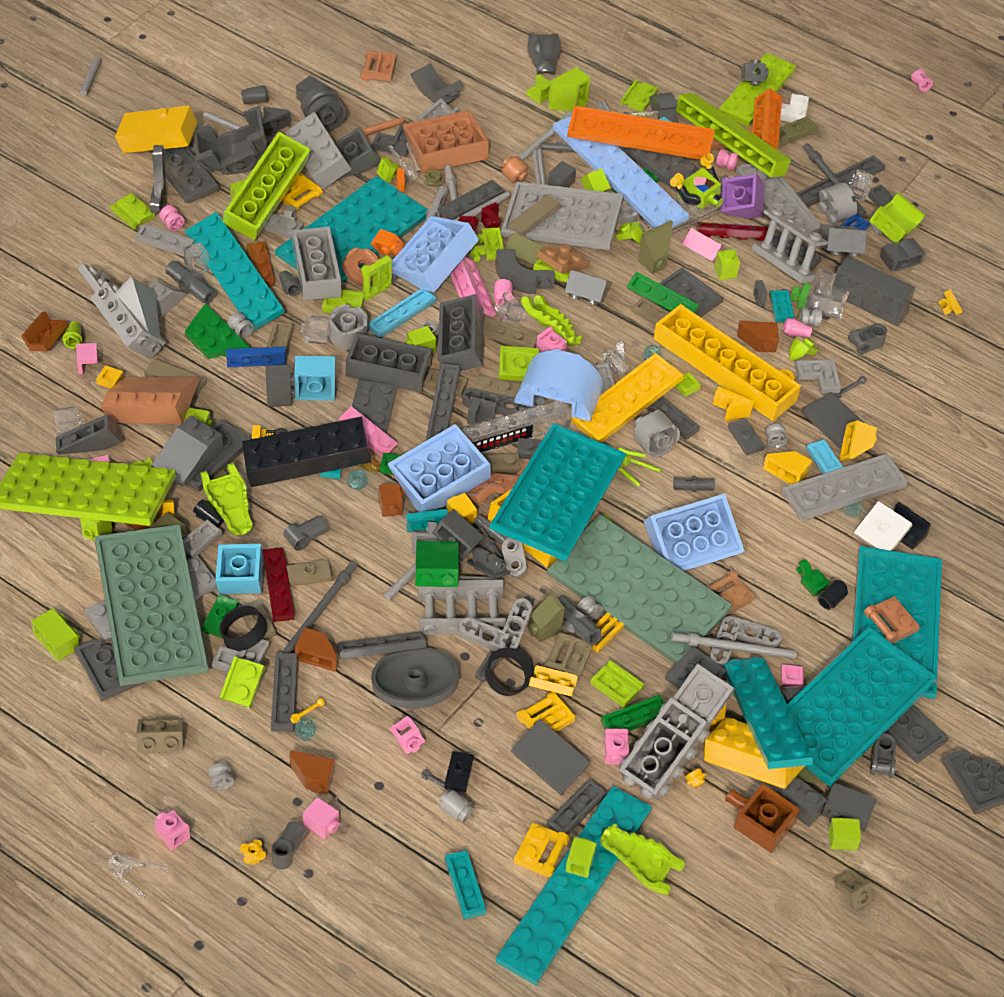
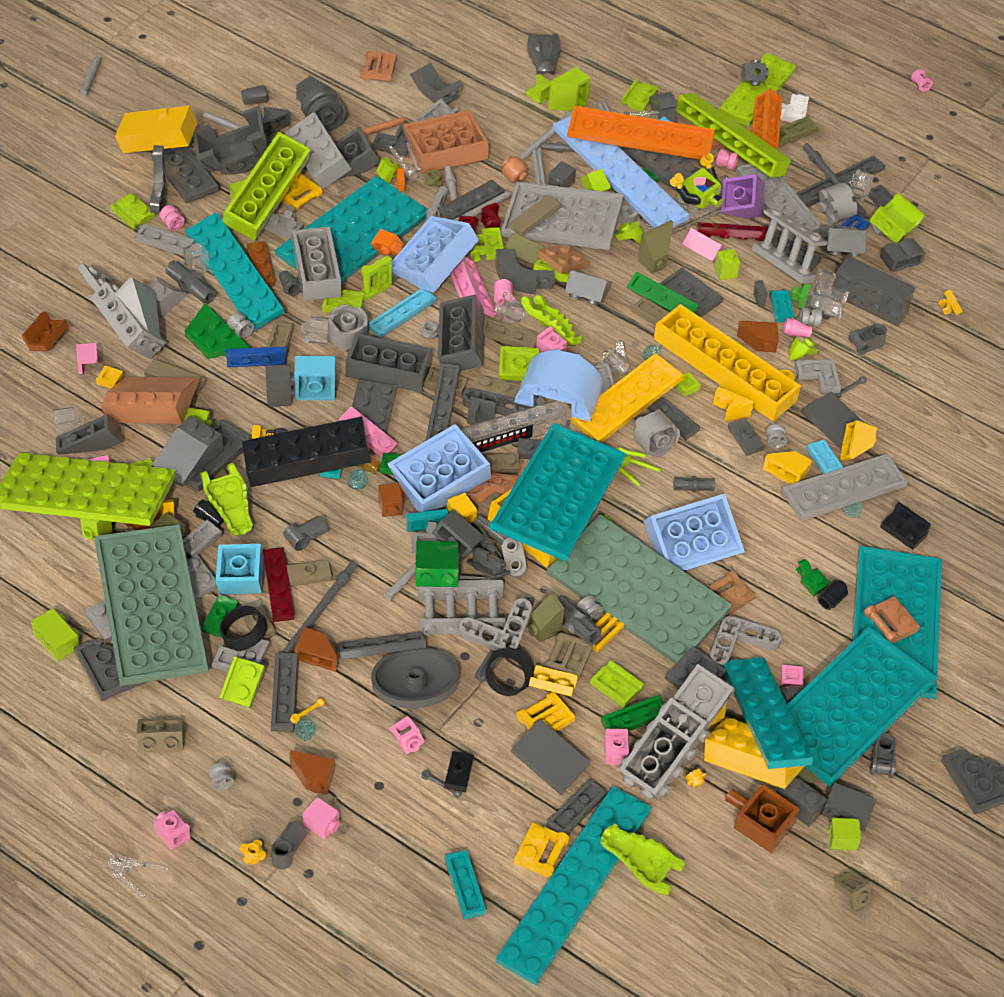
(72, 335): lime cone -> none
(351, 267): nougat plate -> none
(422, 337): lime brick -> none
(456, 805): light grey brick -> none
(581, 857): lime brick -> none
(694, 639): light grey bar -> none
(882, 528): white plate -> none
(917, 734): dark grey tile -> none

